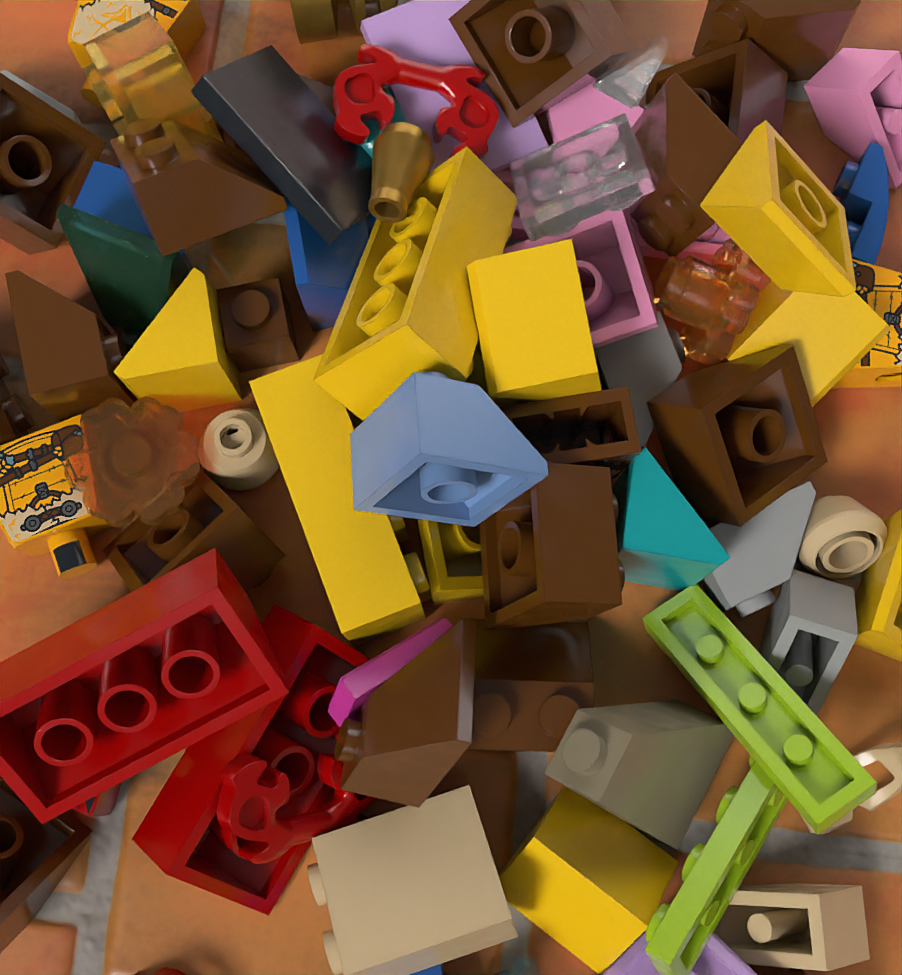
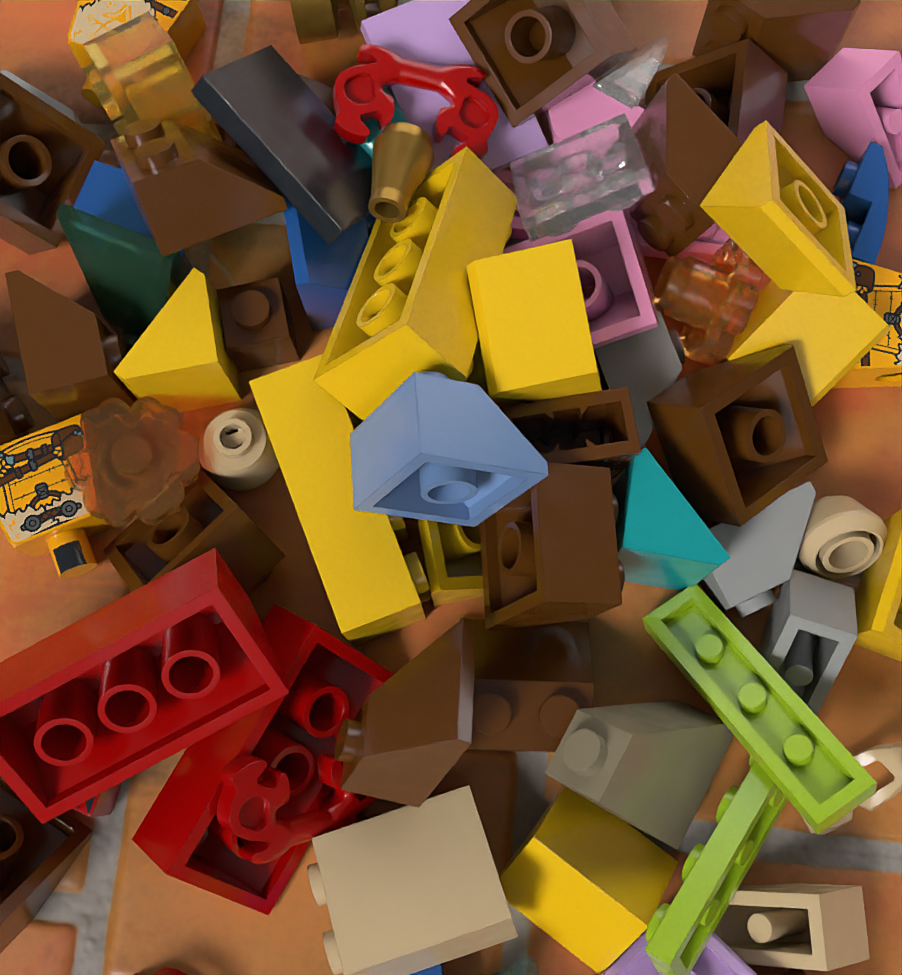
(365, 679): dark pink tile -> none

